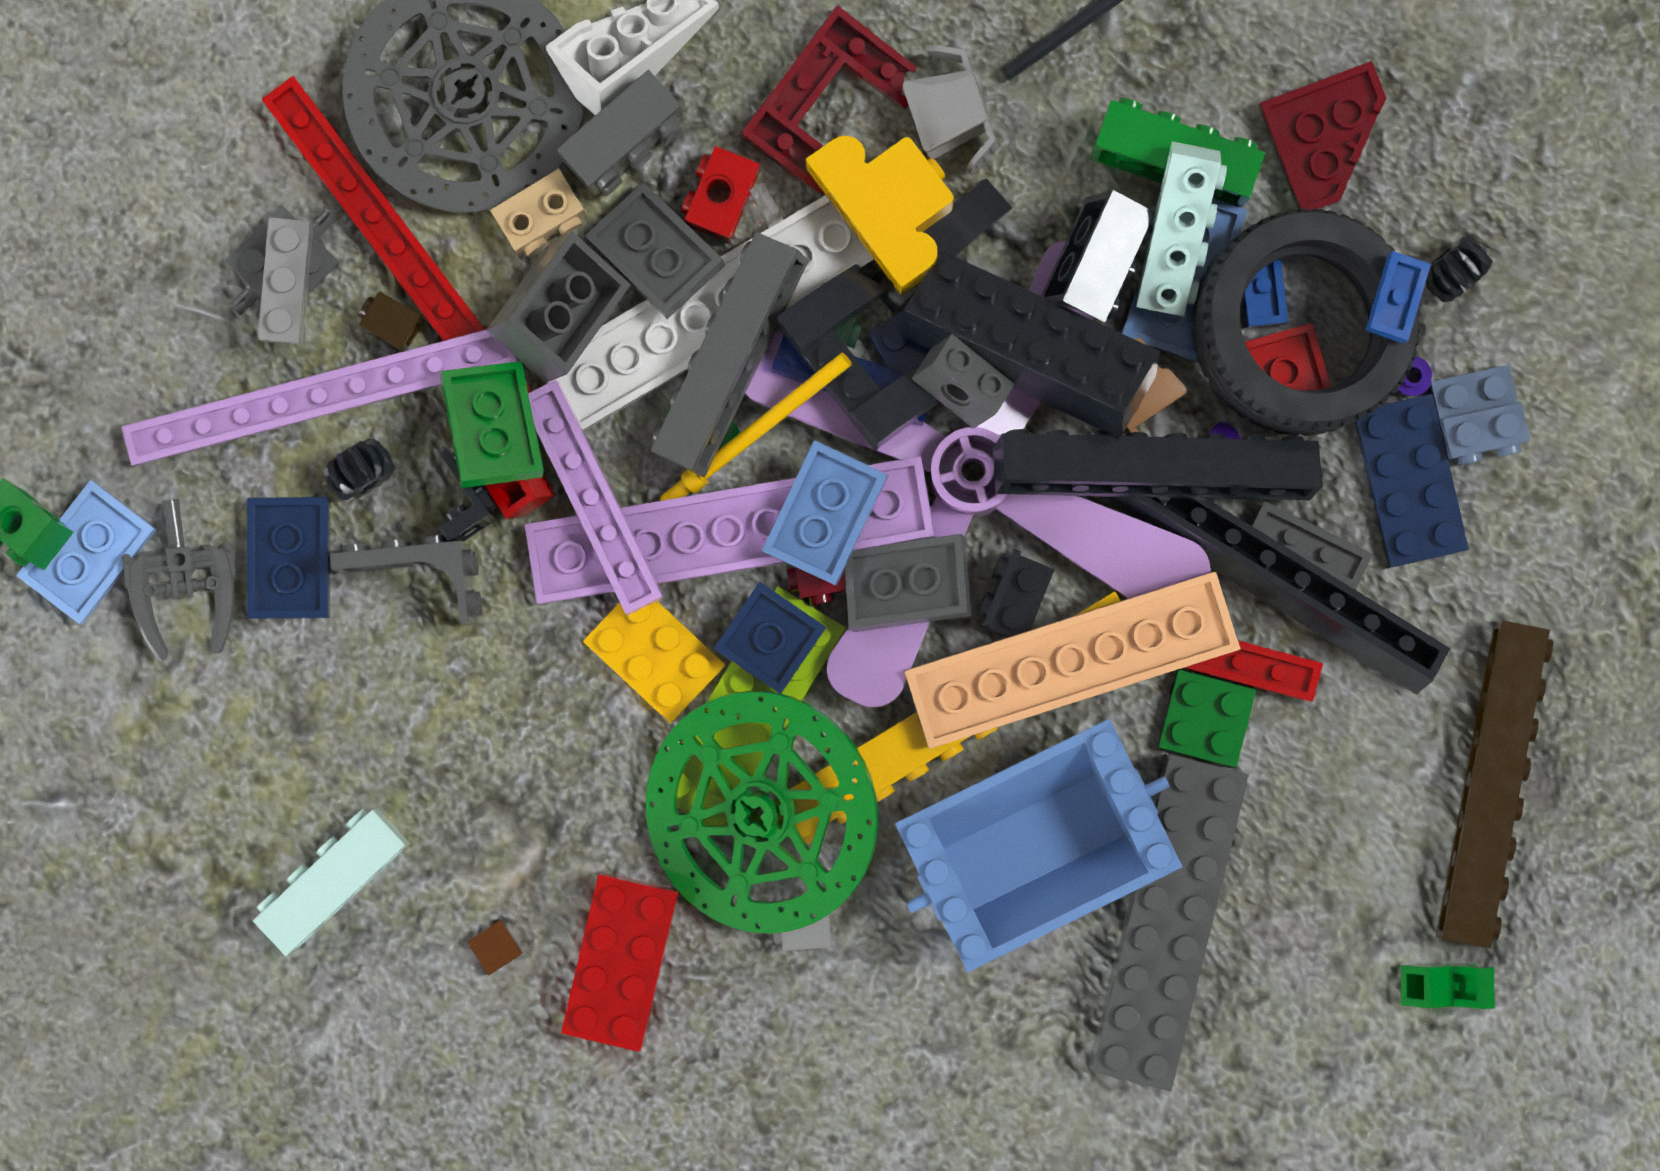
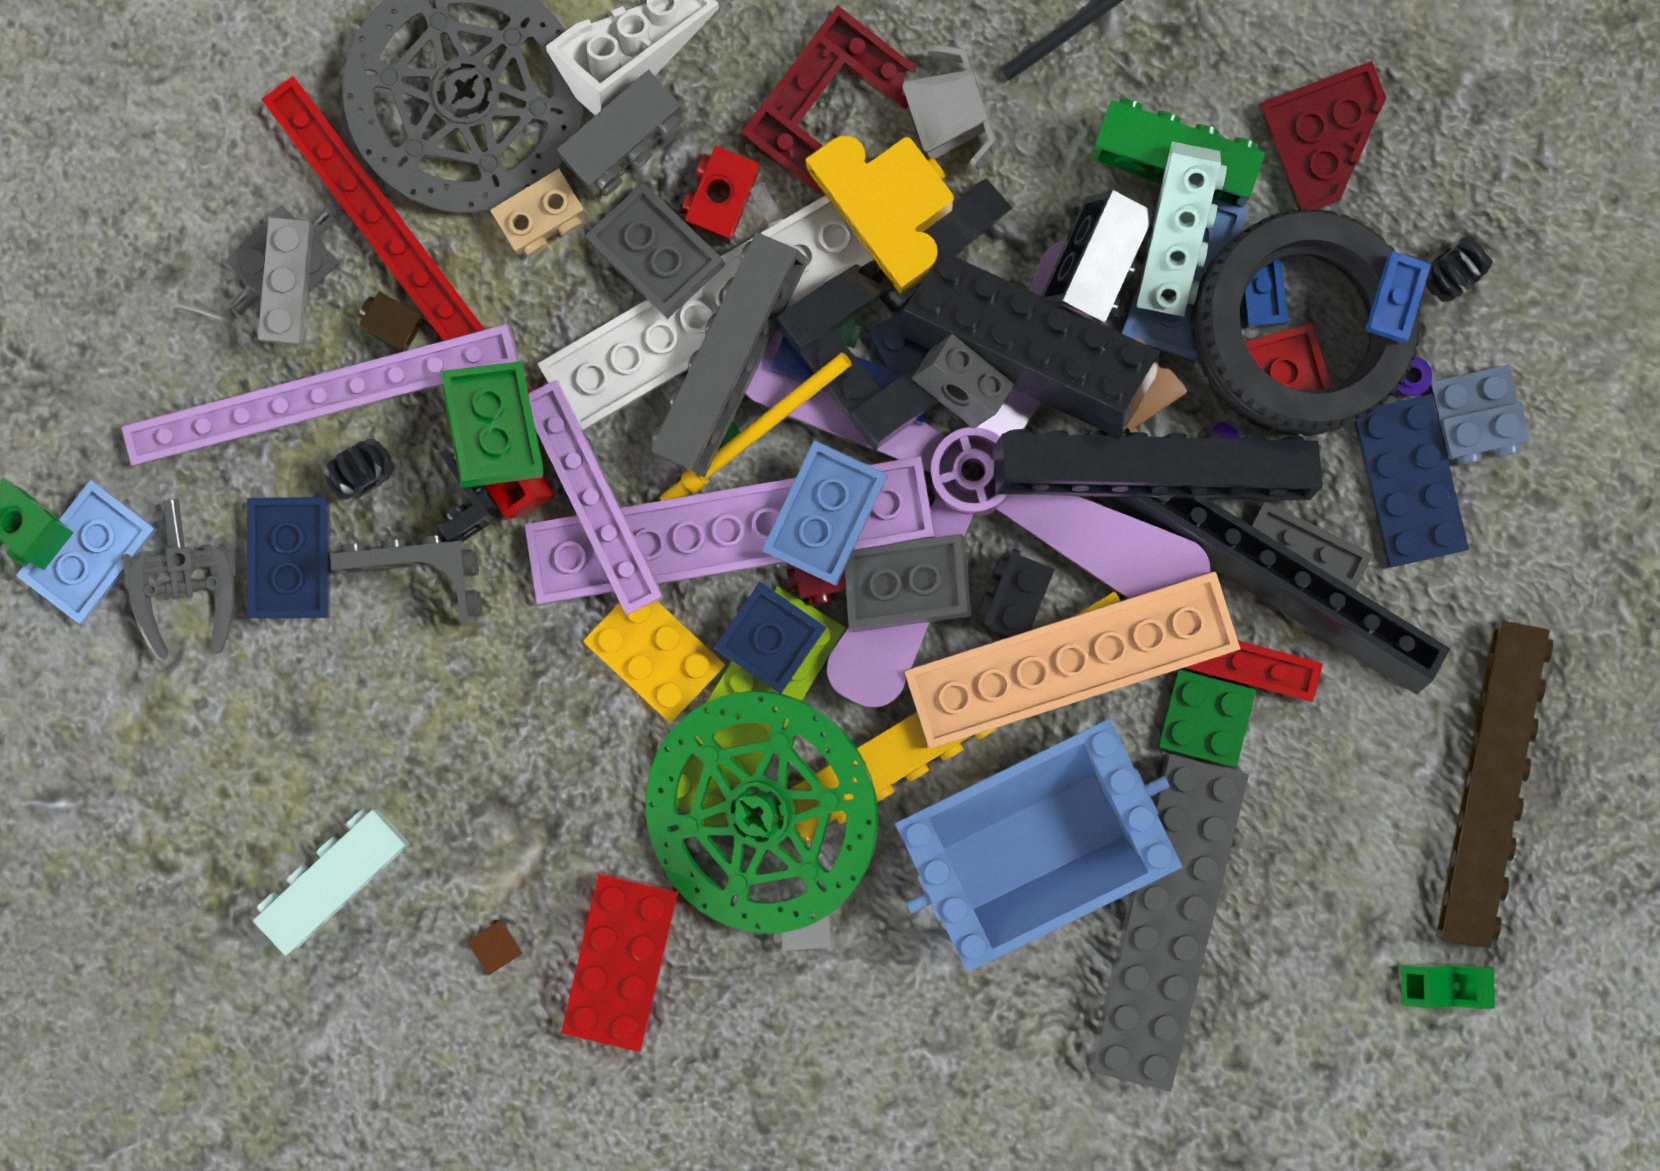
(558, 307): dark grey brick -> none

